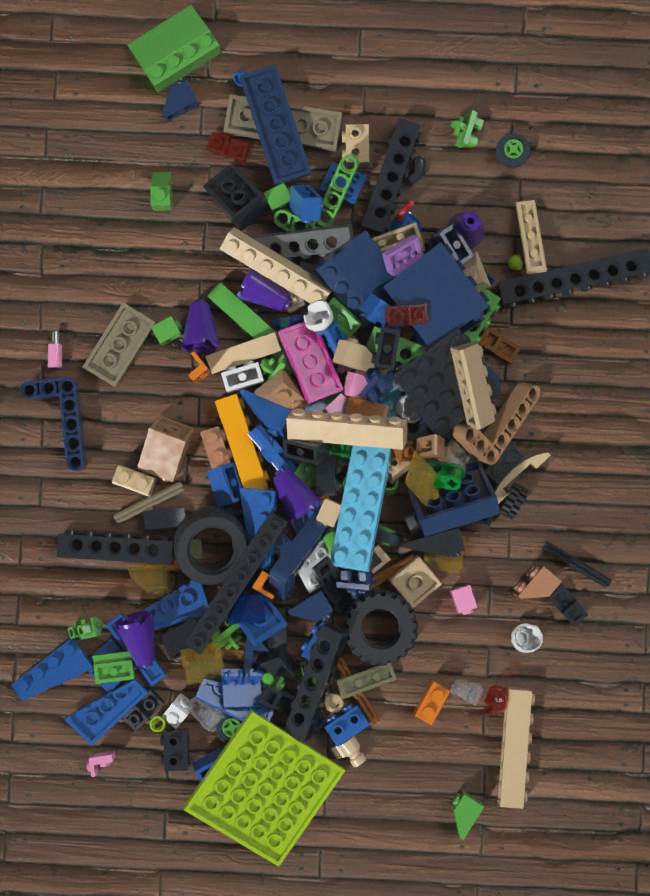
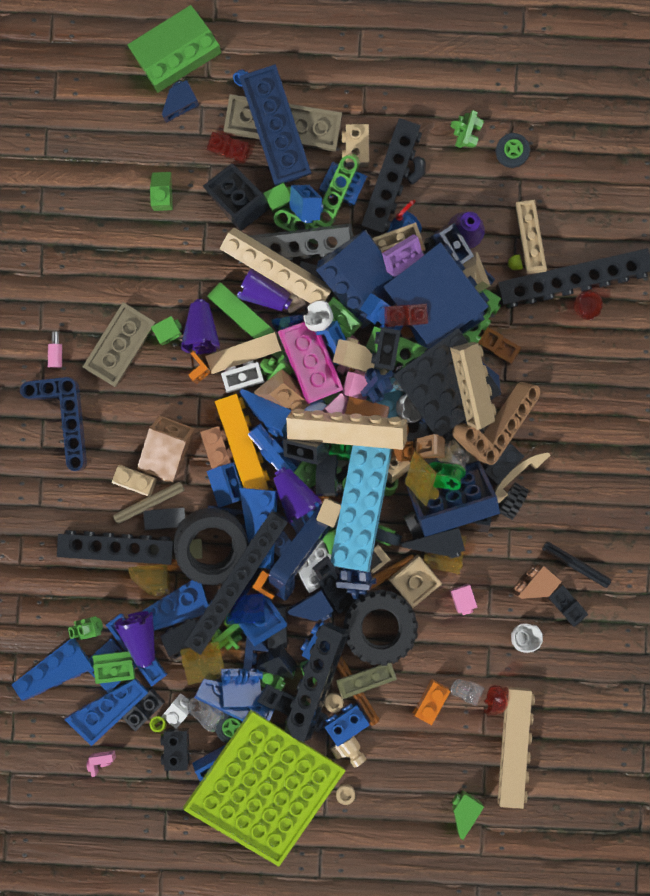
(345, 794): none -> tan tile
(588, 305): none -> clear red hair

